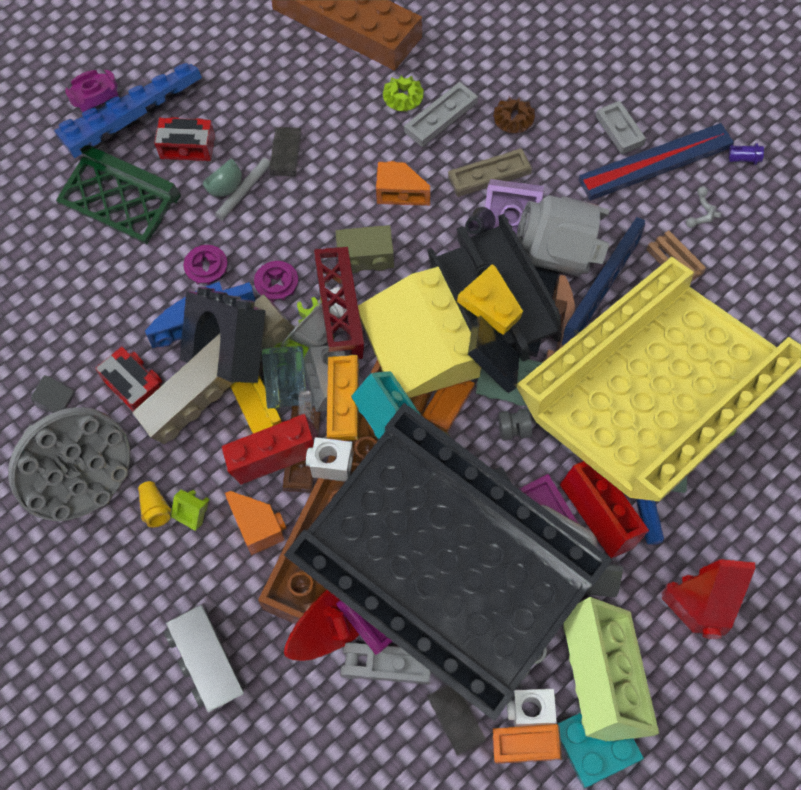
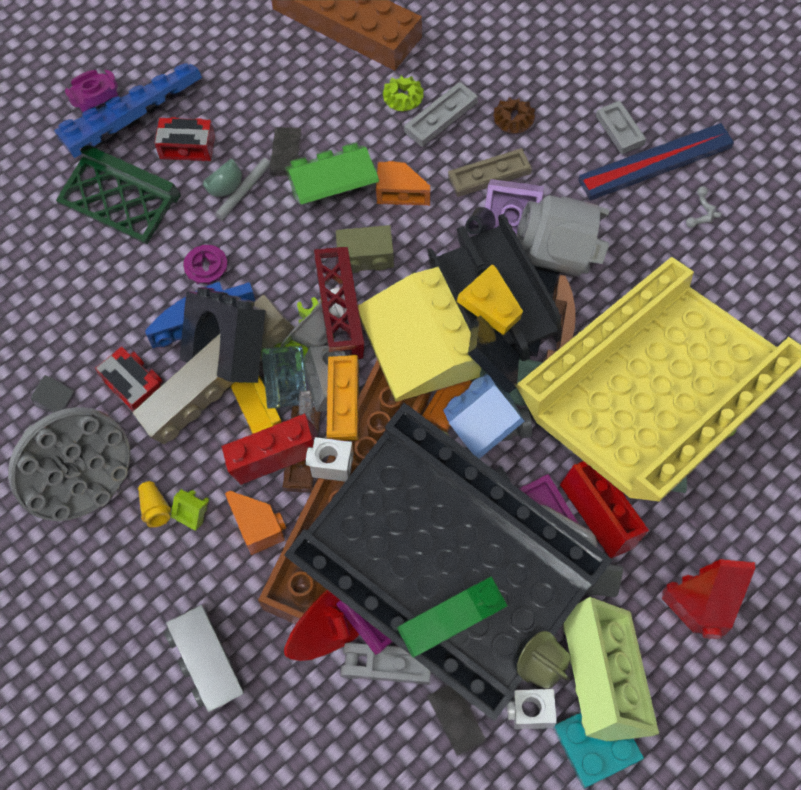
(276, 270): magenta gear -> none
(331, 173): none -> bright green slope
(380, 399): teal brick -> none
(452, 617): none -> green slope
(483, 415): none -> slope
(527, 744): orange tile -> none
(543, 661): none -> olive piece
(604, 280): dark blue tile -> none
(650, 517): blue axle -> none
(677, 250): medium nougat tile -> none
(746, 153): dark purple pin -> none

